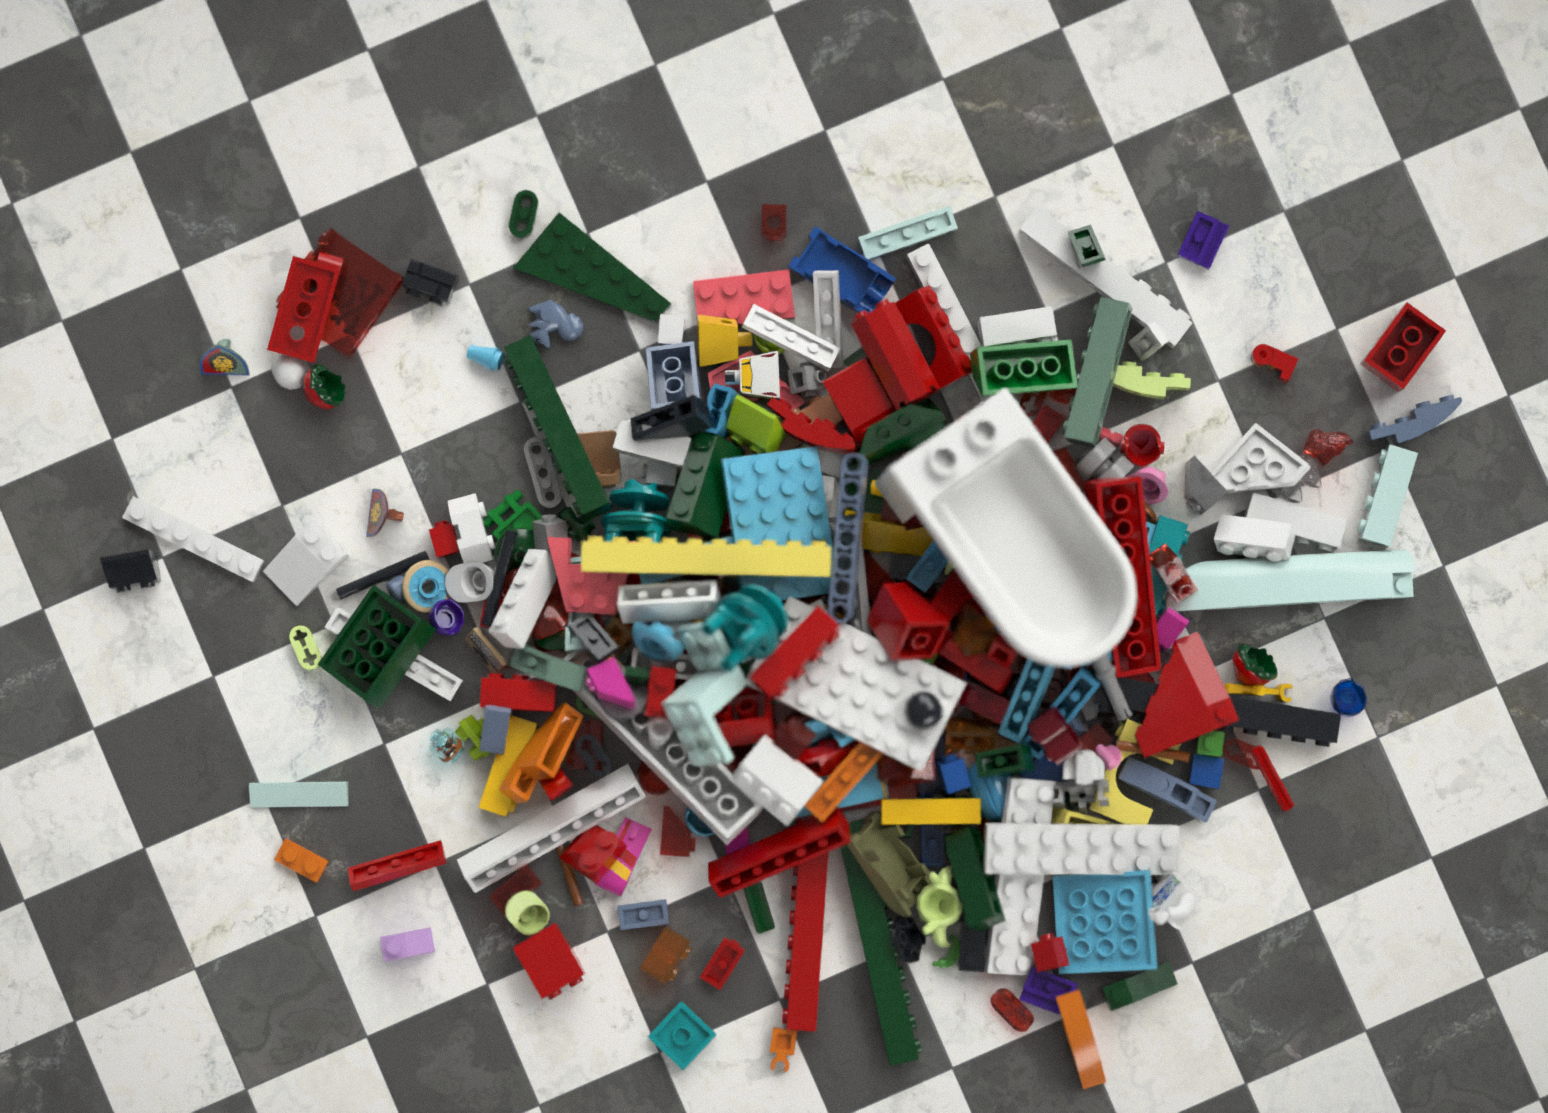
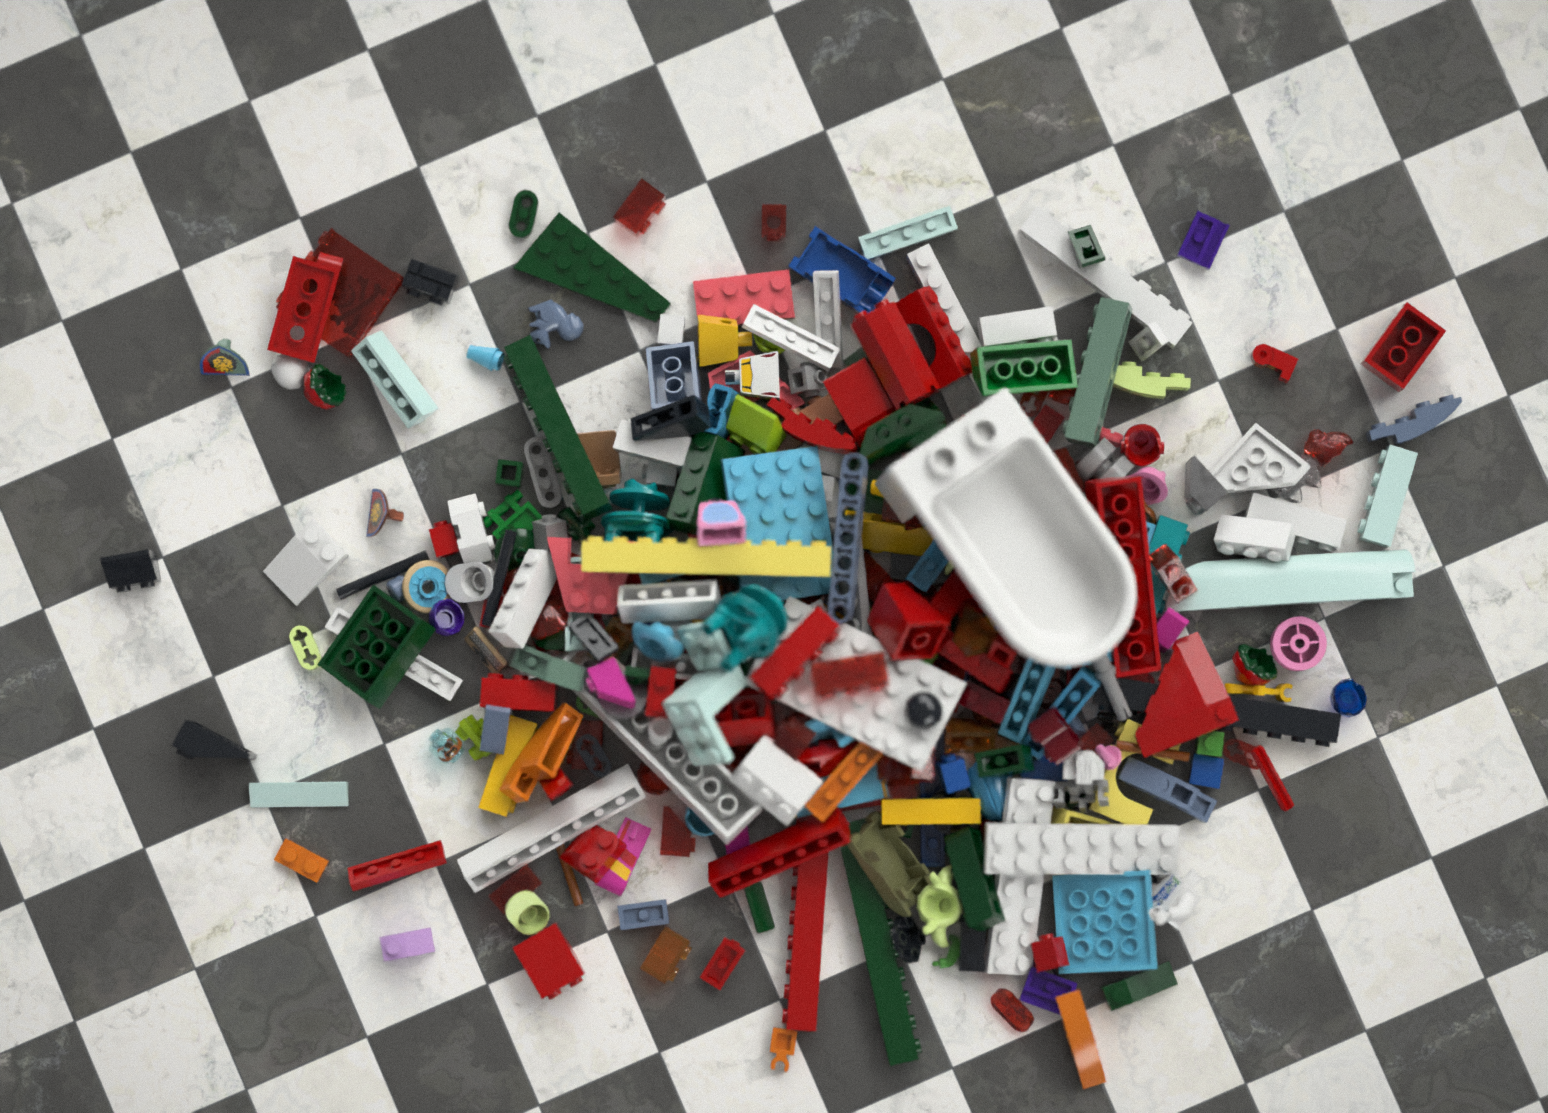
(193, 539): white plate -> none
(201, 742): none -> black slope
(394, 379): none -> light aqua brick
(509, 473): none -> dark green brick
(640, 208): none -> clear red brick
(682, 1035): teal plate -> none
(720, 523): none -> bright pink torso
(849, 675): none -> clear red brick
(1284, 648): none -> bright pink wheel

